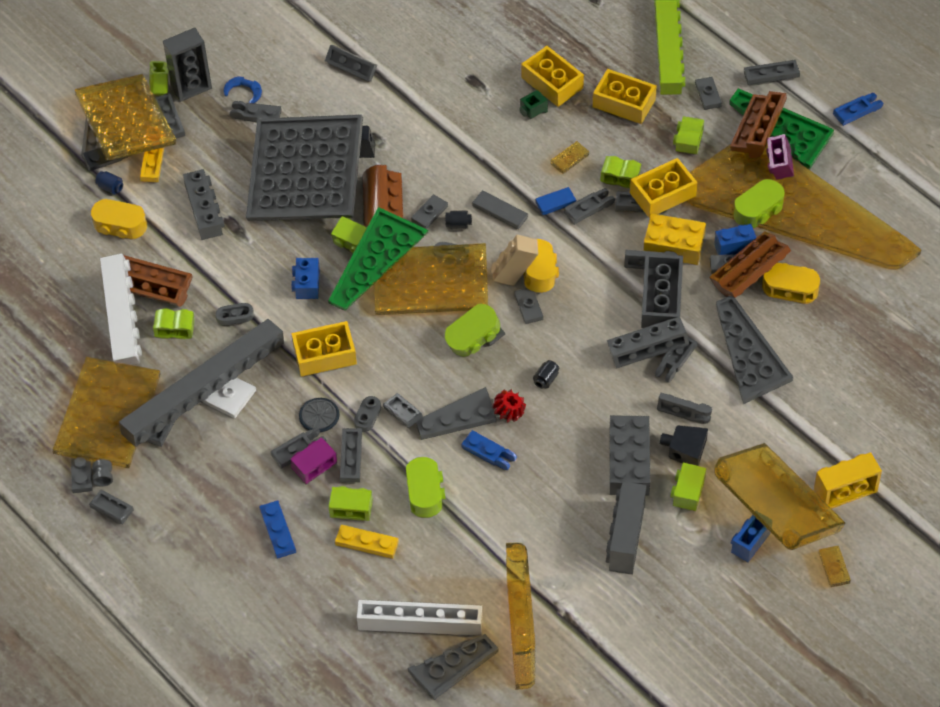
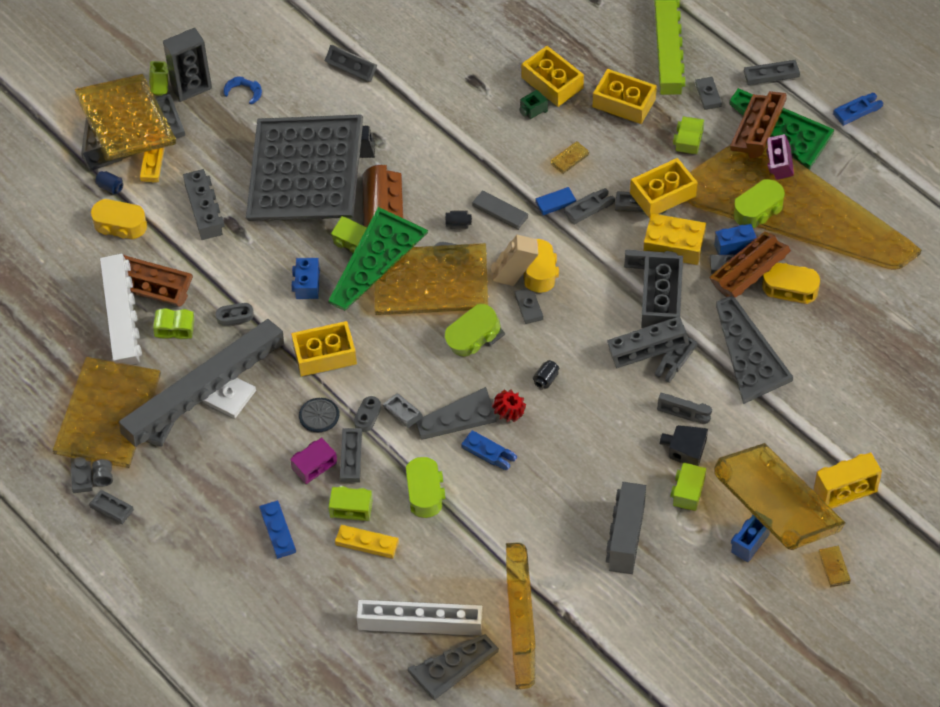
(254, 111): dark grey hinge -> none
(286, 451): dark grey hinge -> none
(429, 211): dark grey plate -> none
(619, 171): lime brick -> none
(629, 451): dark grey brick -> none

